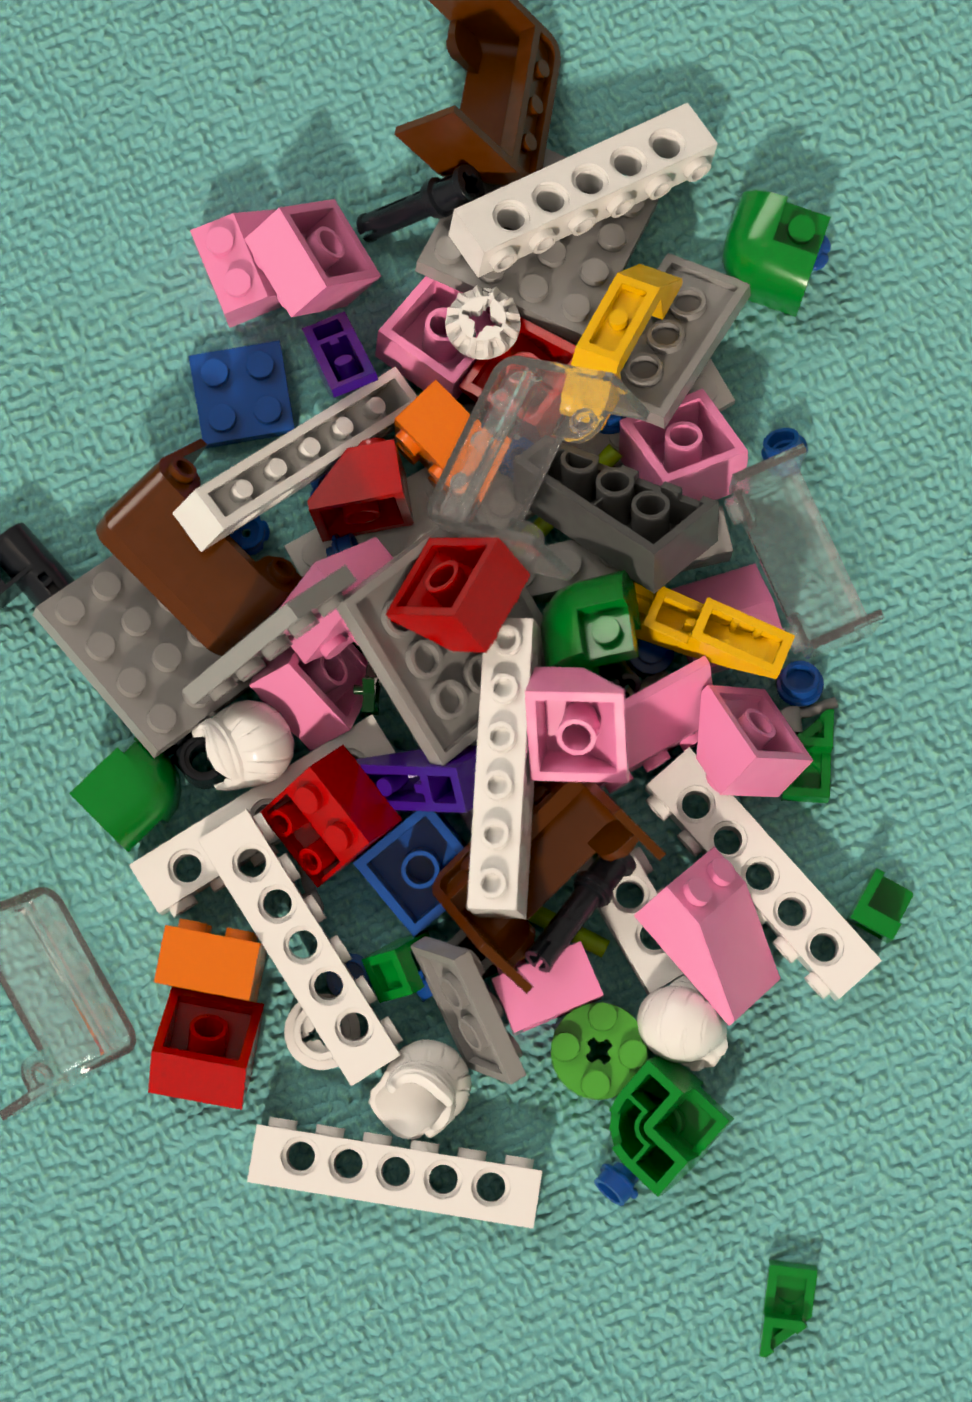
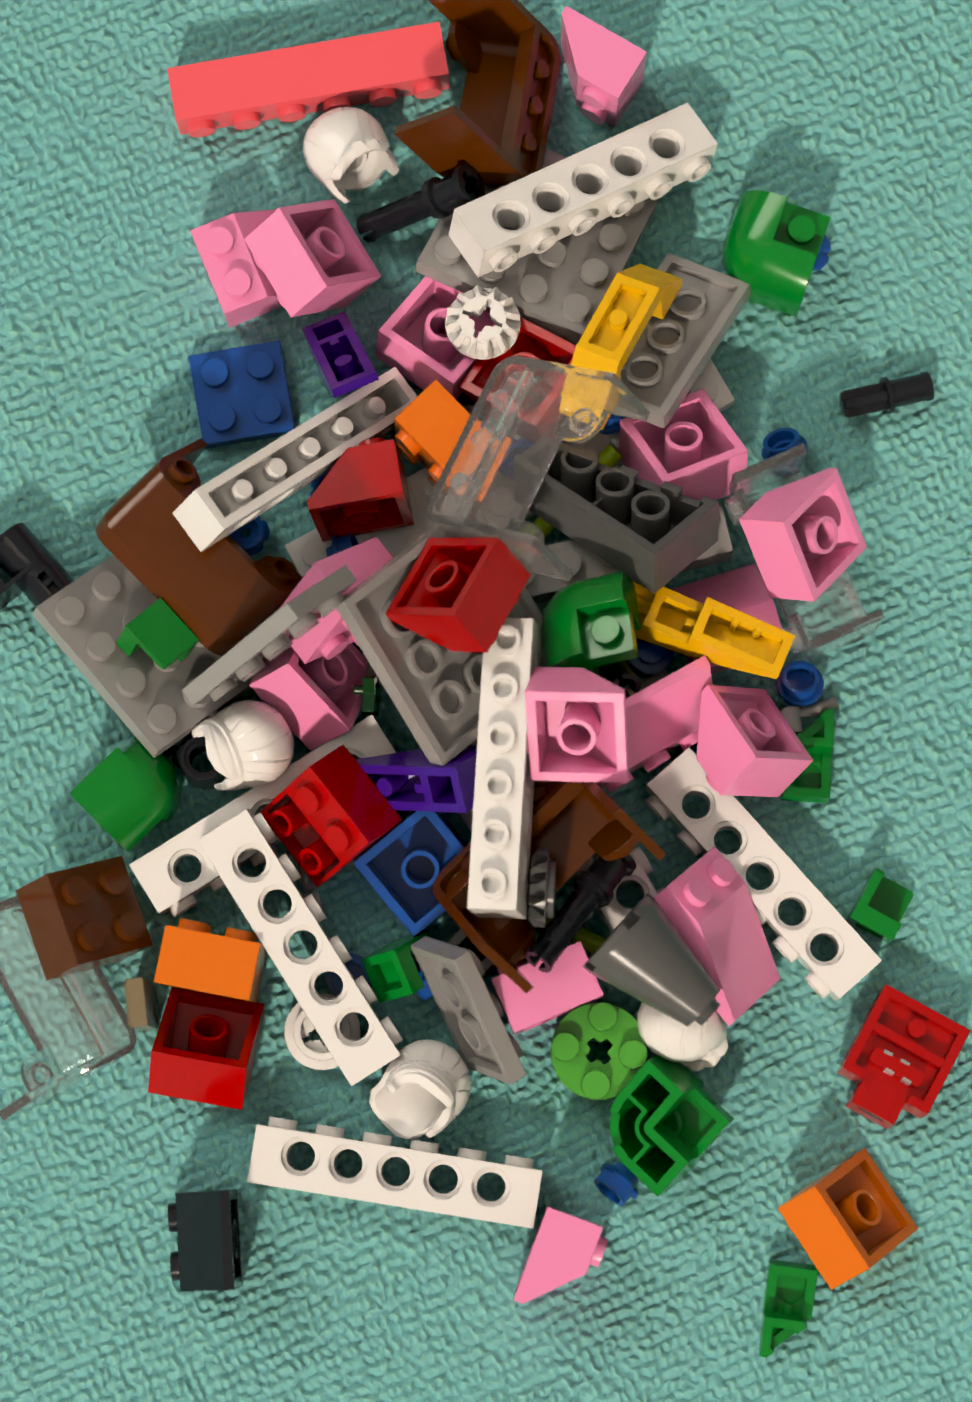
(83, 917): none -> reddish brown brick
(140, 1004): none -> dark tan tile
(159, 635): none -> green panel
(207, 1240): none -> black slope
(309, 79): none -> coral brick
(347, 151): none -> white hair
(542, 888): none -> dark grey gear
(559, 1253): none -> bright pink slope
(600, 67): none -> bright pink slope
(655, 965): none -> dark grey cone
(803, 536): none -> bright pink slope
(848, 1219): none -> orange slope
(886, 395): none -> black axle
(900, 1058): none -> red piece

